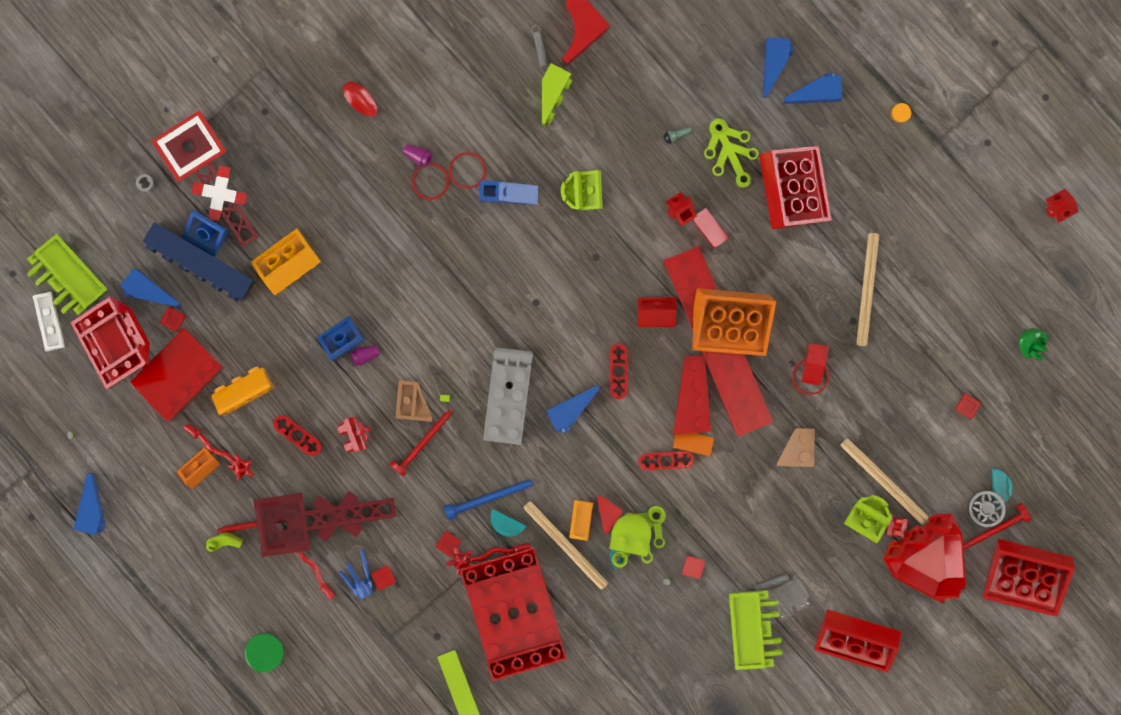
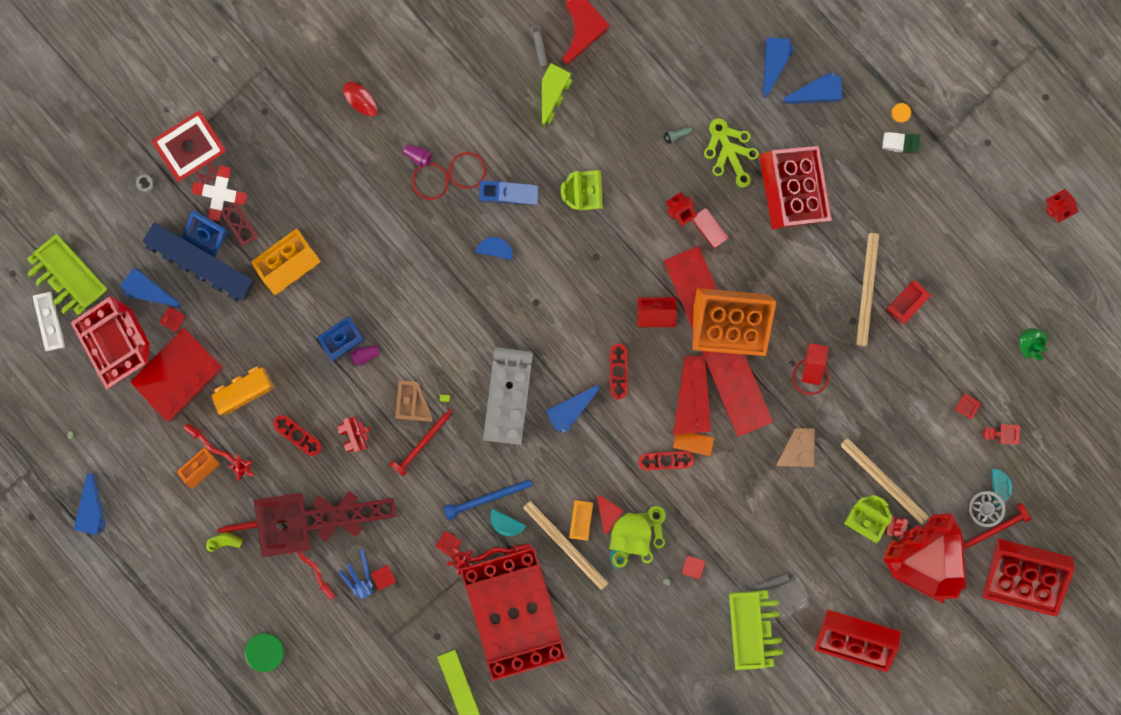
(495, 247): none -> blue tile
(901, 142): none -> leg
(908, 302): none -> red panel
(1007, 434): none -> plate

